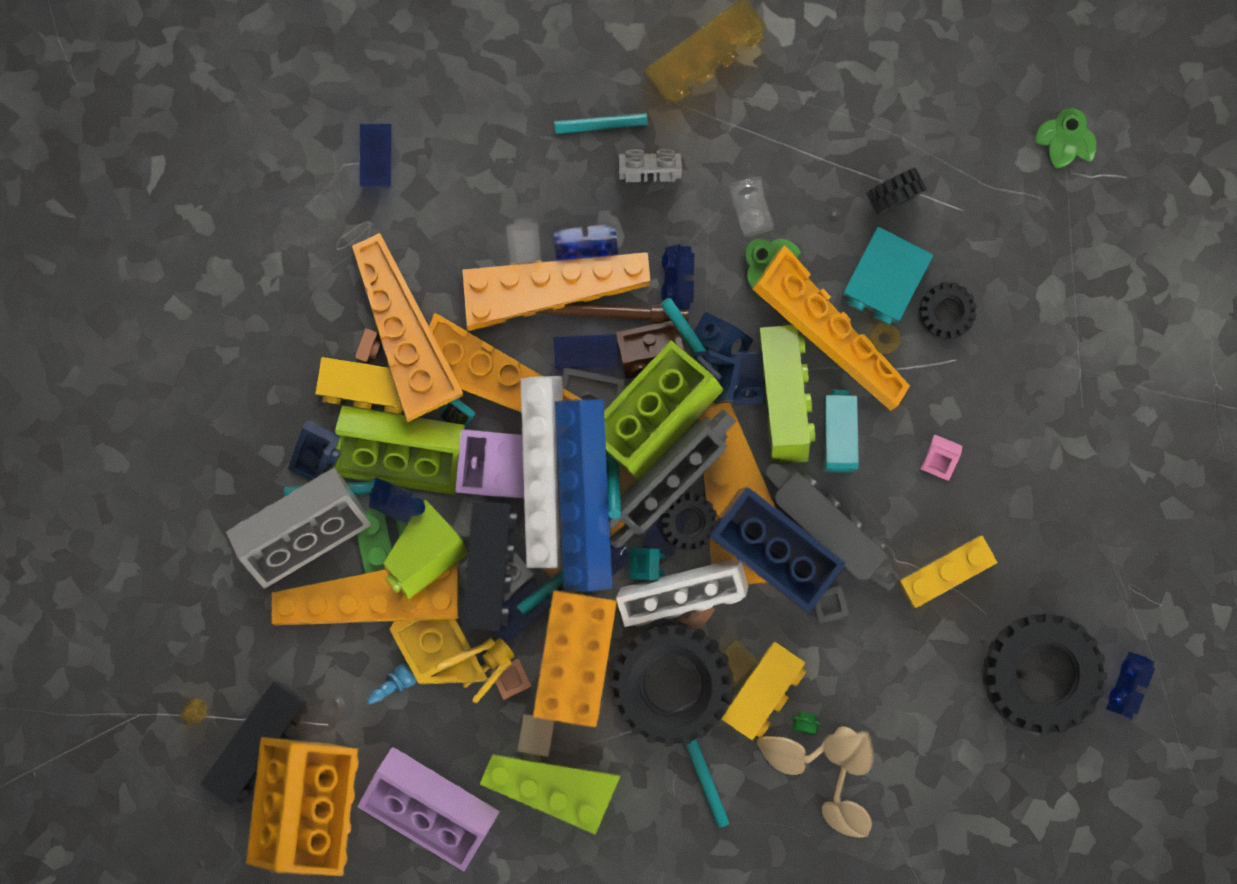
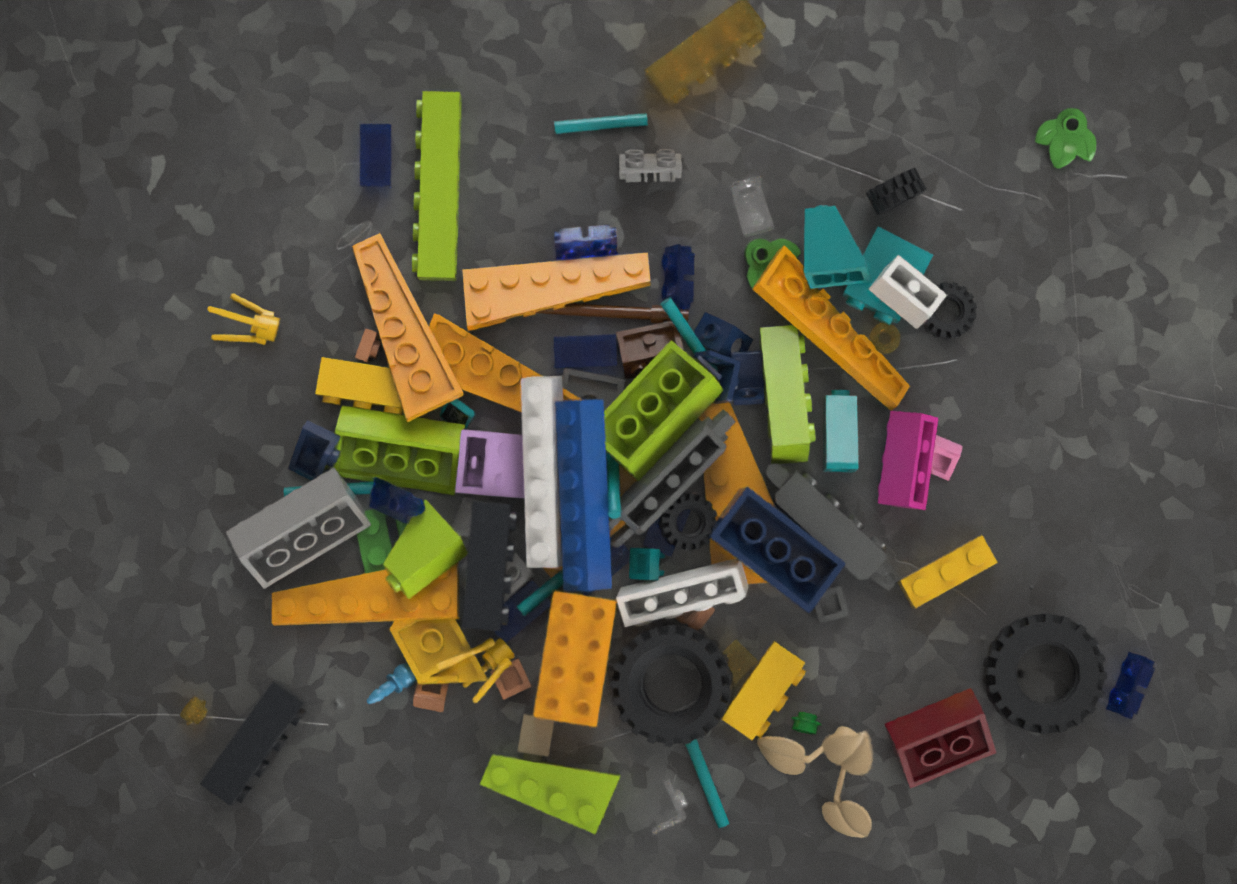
(263, 326): none -> yellow plant
(302, 807): light orange brick -> none
(428, 808): lavender slope -> none
(430, 696): none -> nougat slope
(439, 186): none -> lime brick
(523, 242): clear brick -> none
(679, 802): none -> clear bracket
(830, 250): none -> teal slope
(907, 292): none -> white brick
(907, 460): none -> dark pink brick
(940, 738): none -> dark red slope

